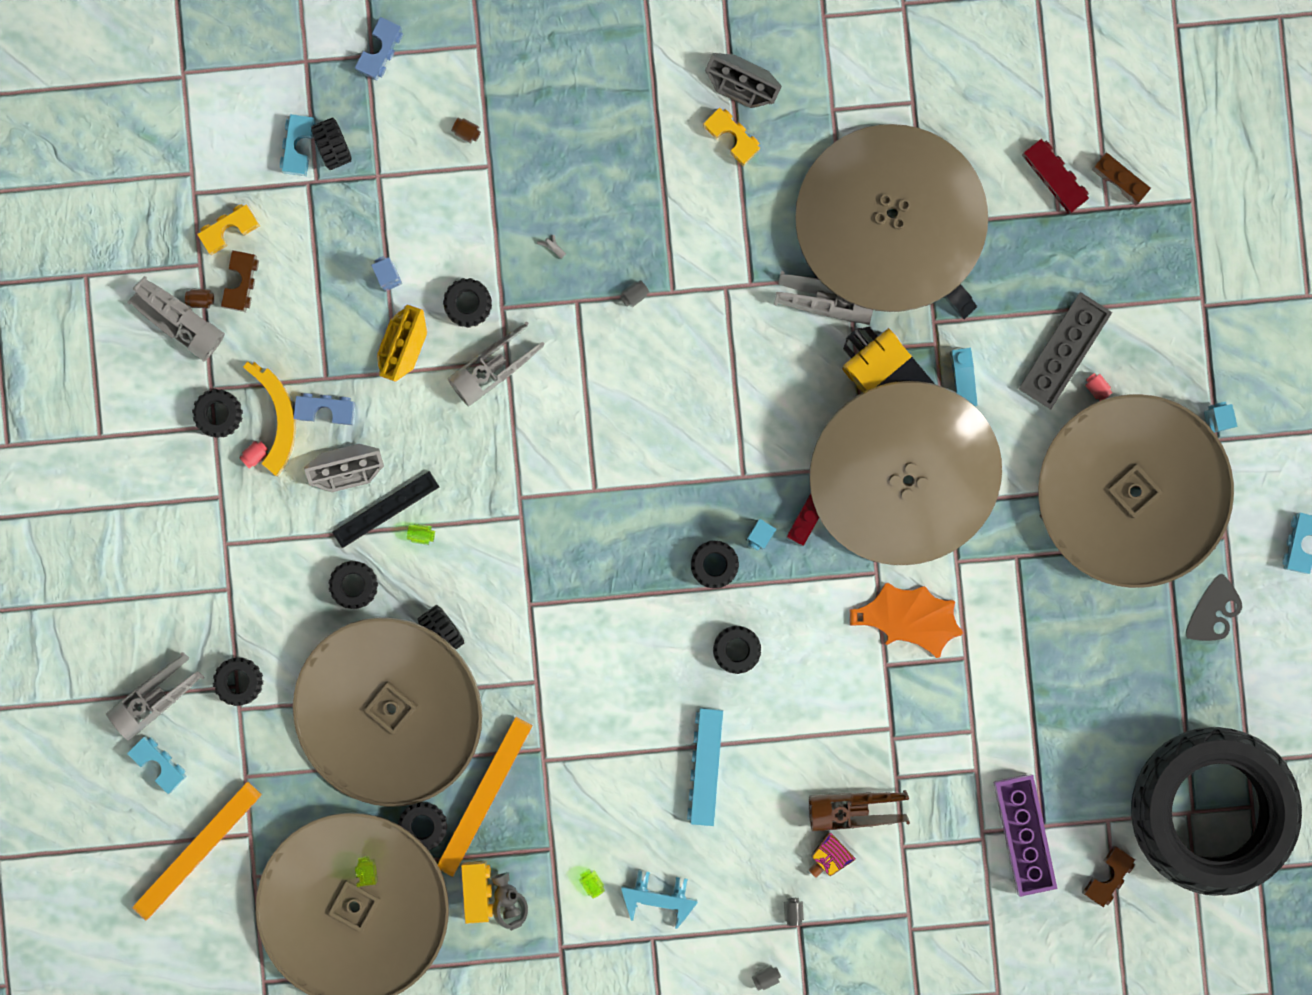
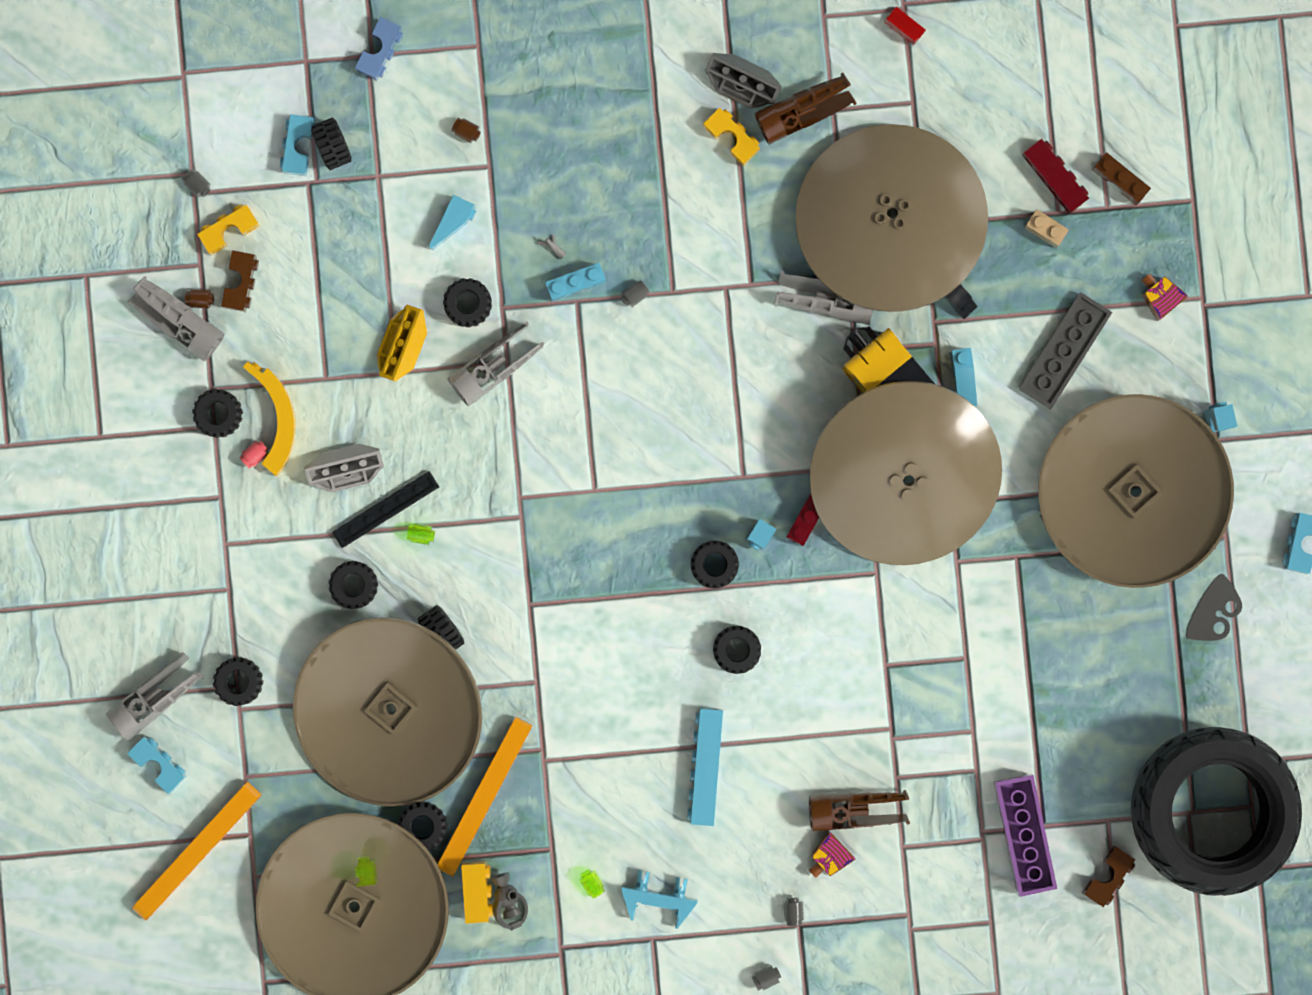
(196, 183): none -> dark grey brick
(341, 409): medium blue arch -> none
(386, 273): medium blue arch -> none
(455, 217): none -> medium azure slope
(575, 281): none -> medium azure arch
(804, 109): none -> reddish brown piece
(904, 26): none -> red panel
(911, 617): orange animal -> none
(1046, 228): none -> tan brick
(1098, 387): coral brick -> none
(1162, 295): none -> torso

